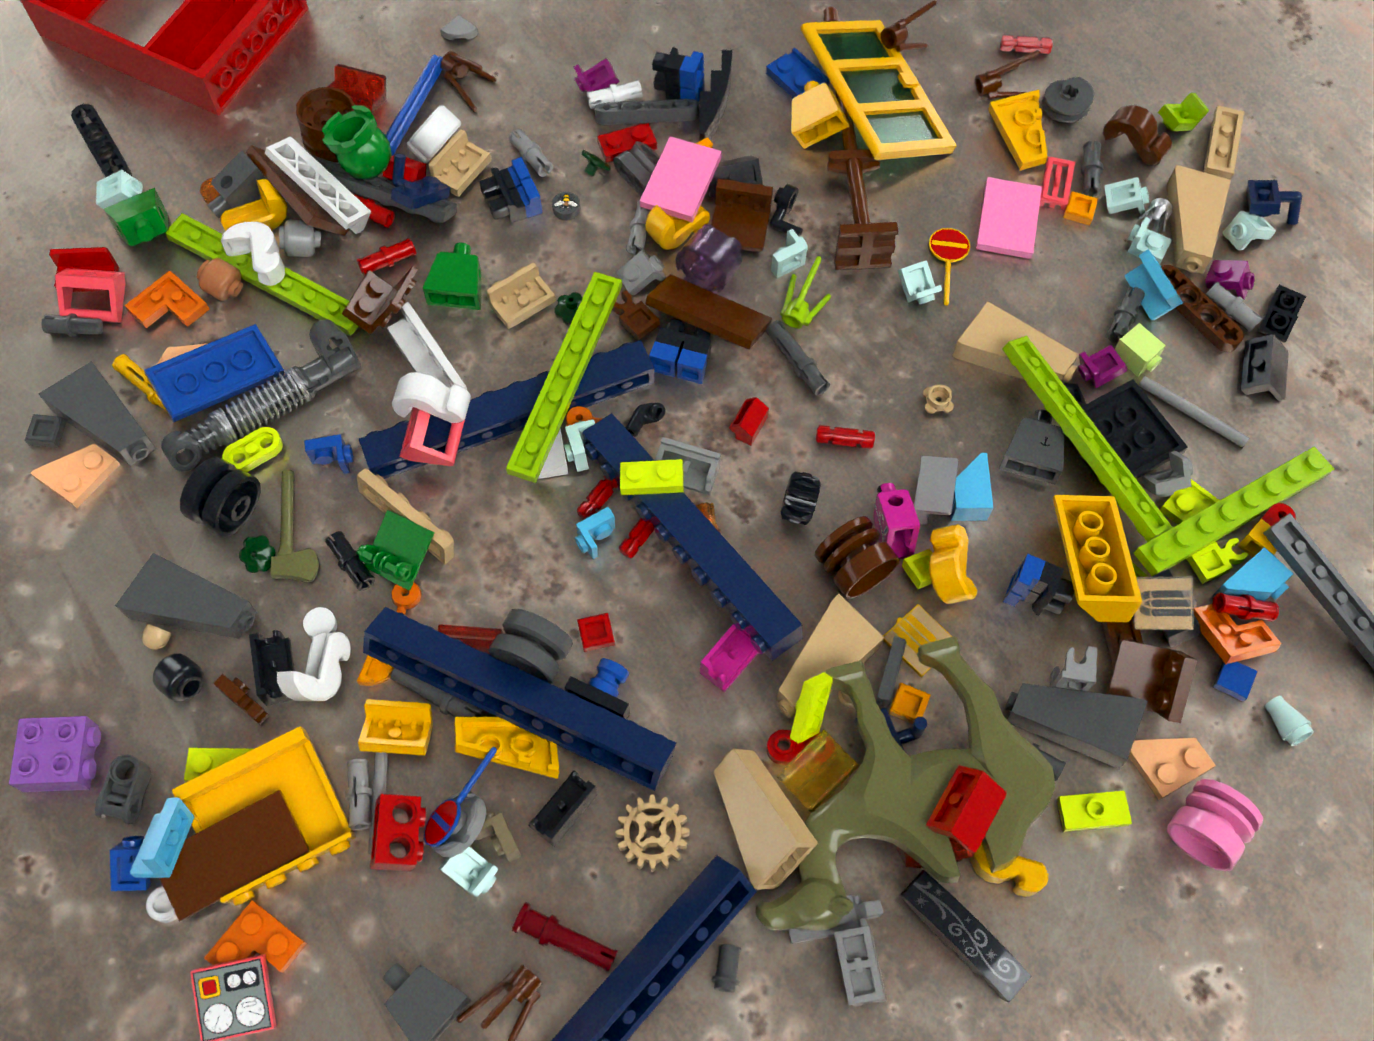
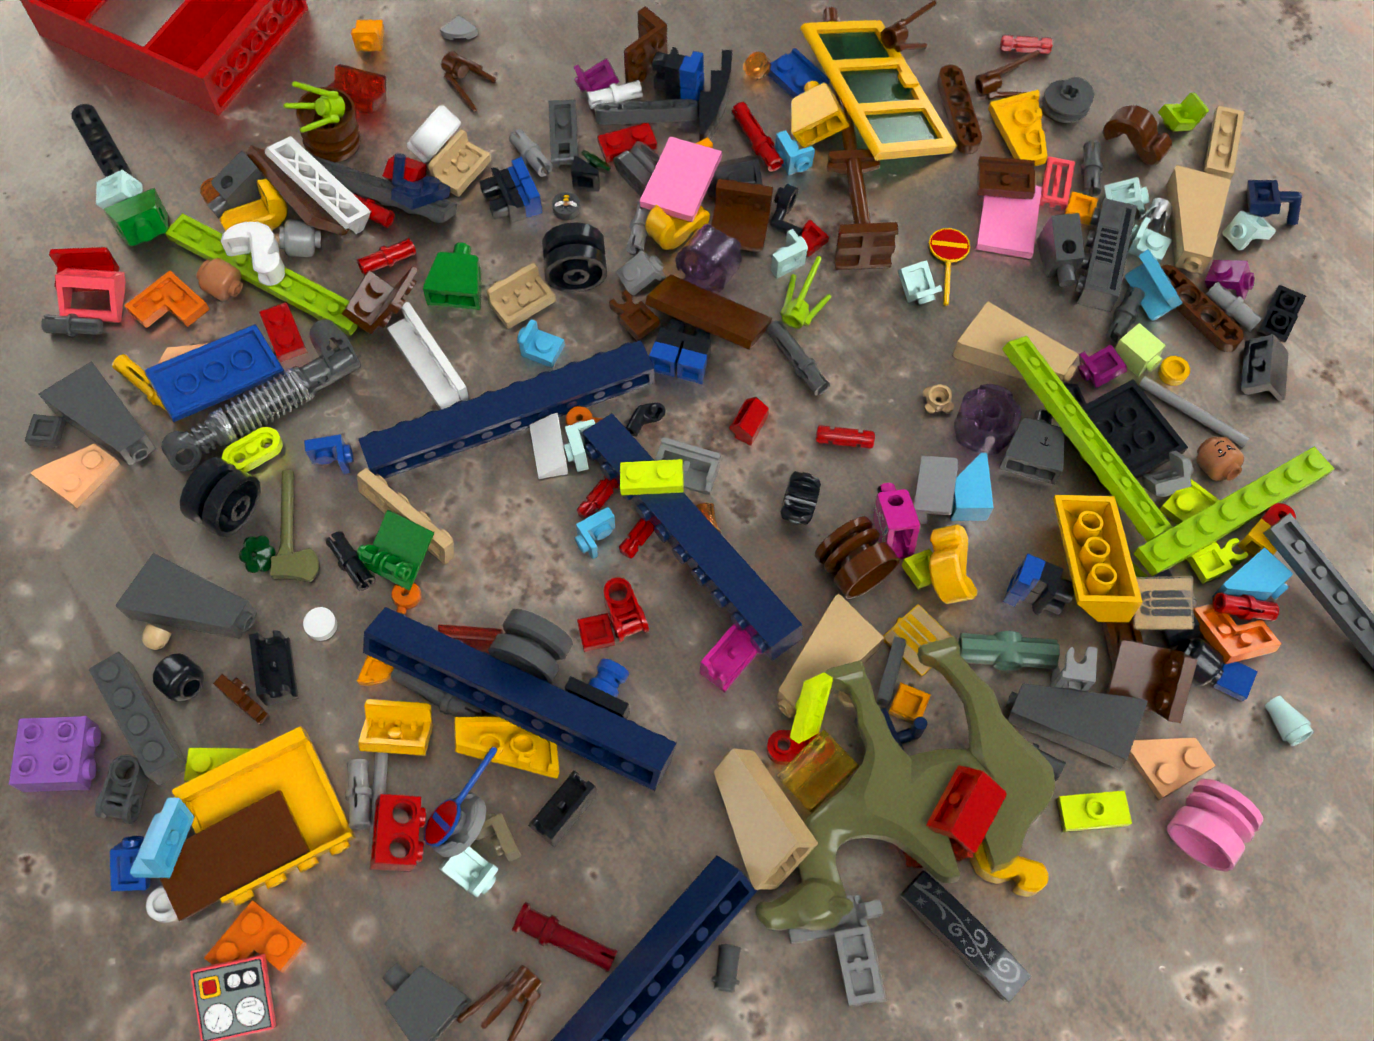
(139, 718): none -> dark grey brick
(283, 332): none -> red plate
(322, 670): white animal -> none
(329, 106): none -> lime plant
(358, 143): green tile -> none
(368, 35): none -> light orange bracket
(413, 441): coral tile -> none
(414, 102): blue axle -> none
(430, 396): white animal -> none
(539, 345): none -> medium azure bracket
(563, 131): none -> dark grey plate
(564, 378): lime plate -> none
(568, 306): dark green plant -> none
(574, 257): none -> black wheel
(584, 175): none -> black slope
(624, 614): none -> red piece
(640, 54): none -> reddish brown bracket
(662, 843): tan gear -> none
(757, 65): none -> clear orange tile
(762, 144): none -> red pin
(793, 158): none -> medium azure bracket
(814, 237): none -> red tile
(955, 109): none -> reddish brown beam
(987, 419): none -> clear purple brick
(1006, 177): none -> reddish brown plate
(1009, 650): none -> sand green piece
(1061, 247): none -> dark grey torso
(1107, 254): none -> dark grey brick
(1174, 370): none -> yellow tile
(1208, 664): none -> black head
(1220, 458): none -> nougat head

